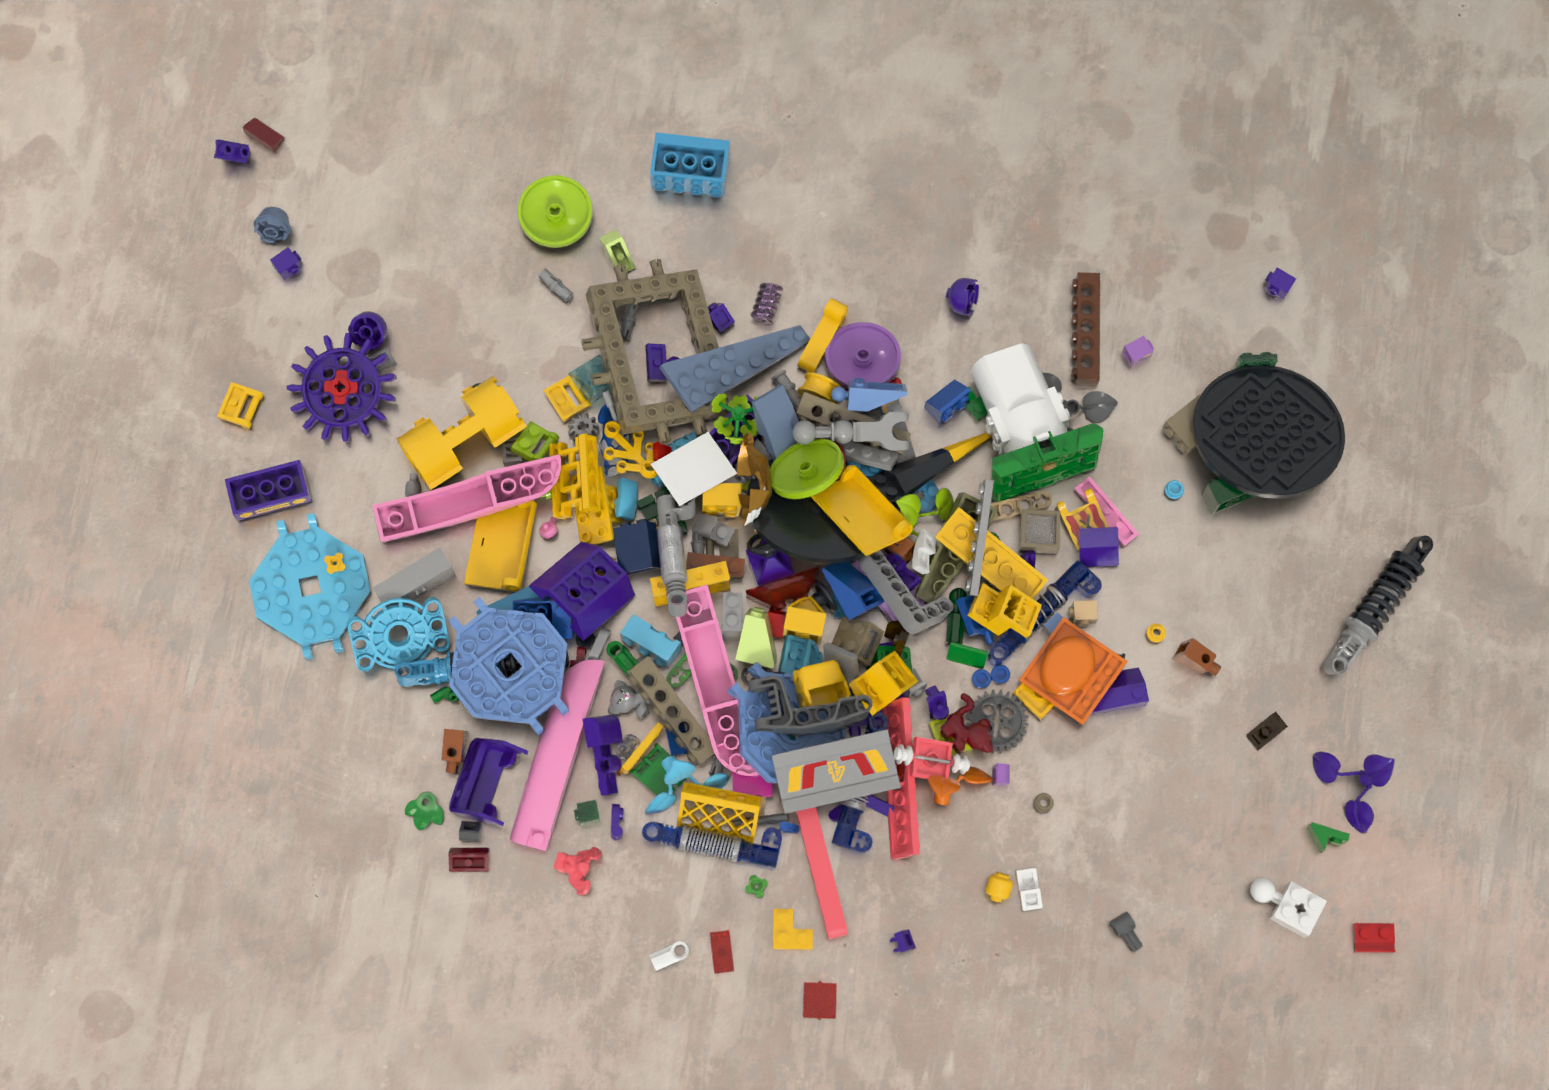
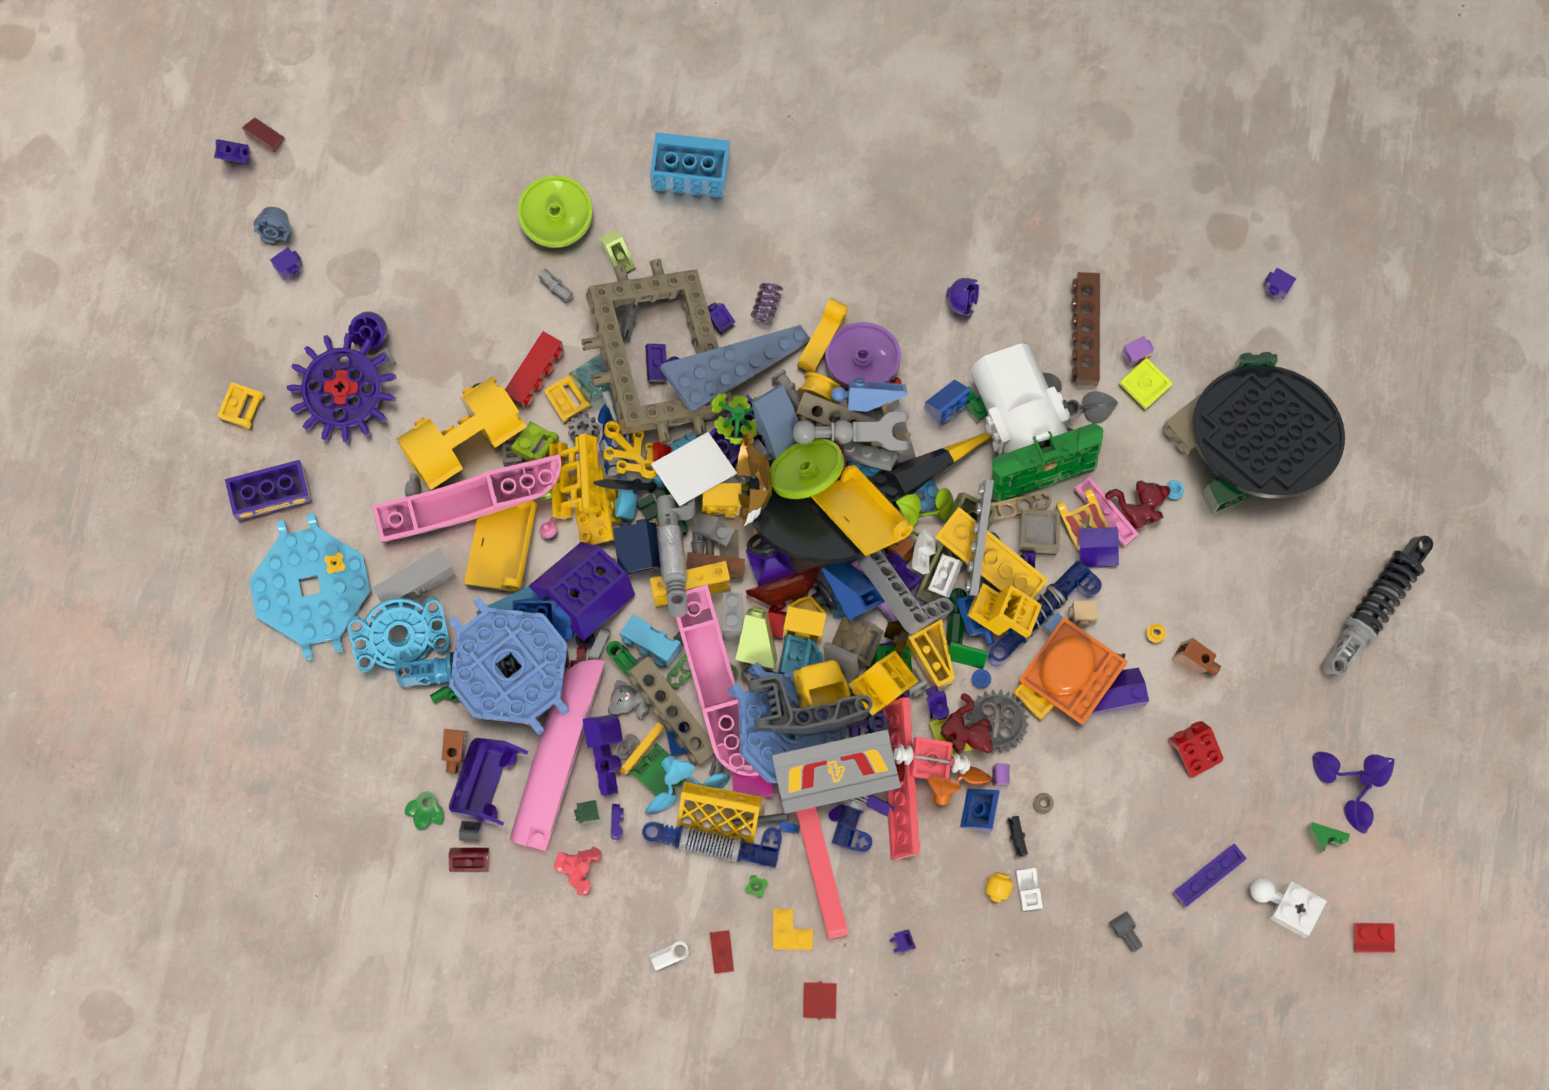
(533, 369): none -> red brick
(635, 485): none -> black sword
(932, 654): none -> yellow wedge
(945, 576): none -> white slope
(980, 809): none -> blue slope
(1000, 674): blue tile -> none
(1017, 836): none -> black pin
(1146, 383): none -> neon yellow plate
(1150, 497): none -> dark red animal
(1197, 748): none -> red bracket
(1209, 875): none -> dark purple plate
(1267, 730): dark brown slope -> none

